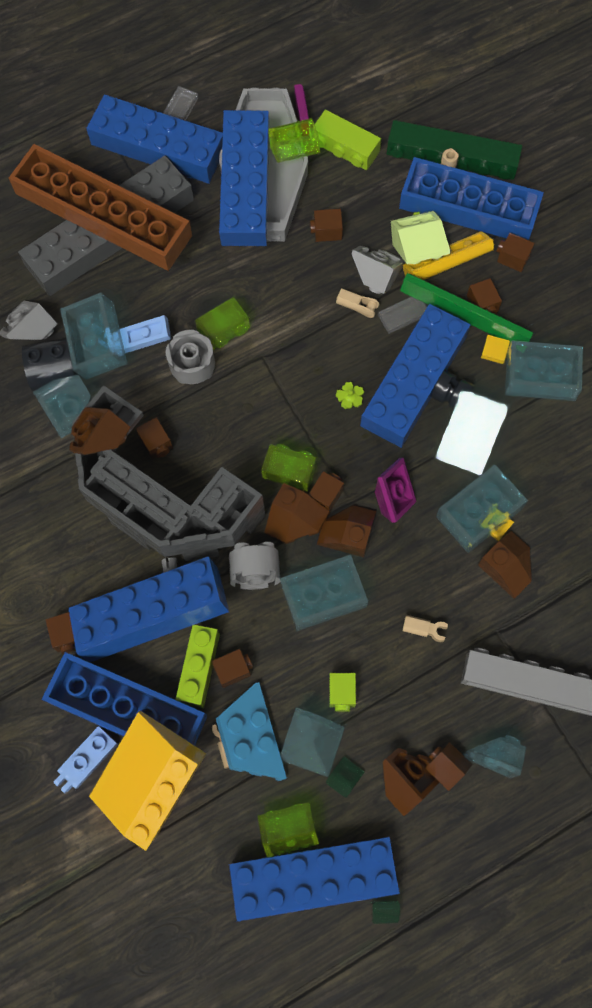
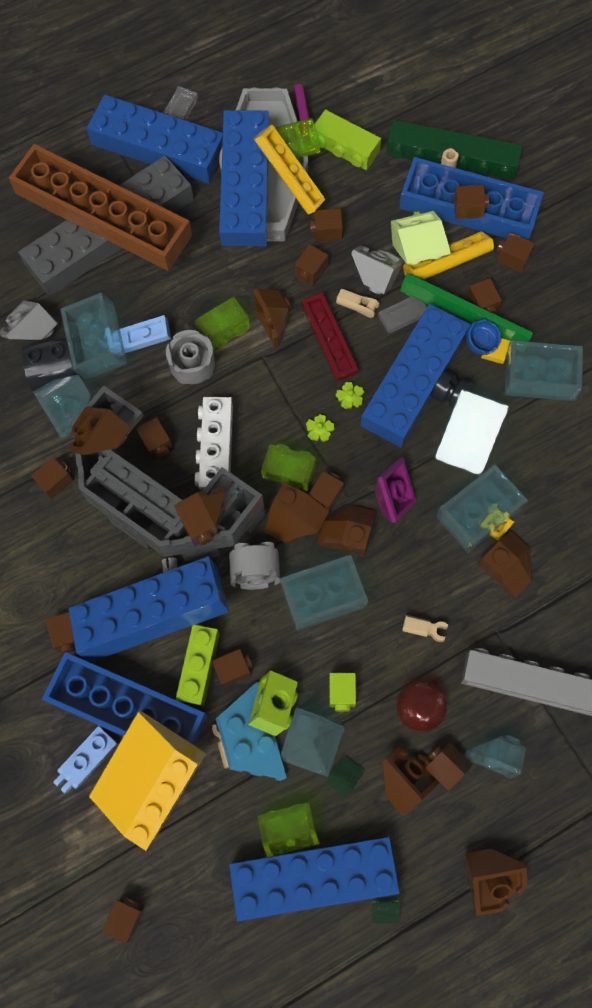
(53, 477): none -> reddish brown brick
(123, 919): none -> reddish brown brick
(202, 515): none -> reddish brown slope
(214, 438): none -> white brick
(264, 713): none -> lime brick
(272, 313): none -> reddish brown slope
(289, 169): none -> yellow brick
(311, 265): none -> reddish brown brick
(319, 428): none -> lime plant
(329, 337): none -> dark red gear
(421, 706): none -> clear red cylinder
(470, 202): none -> reddish brown brick
(483, 337): none -> blue hair
(493, 880): none -> reddish brown slope

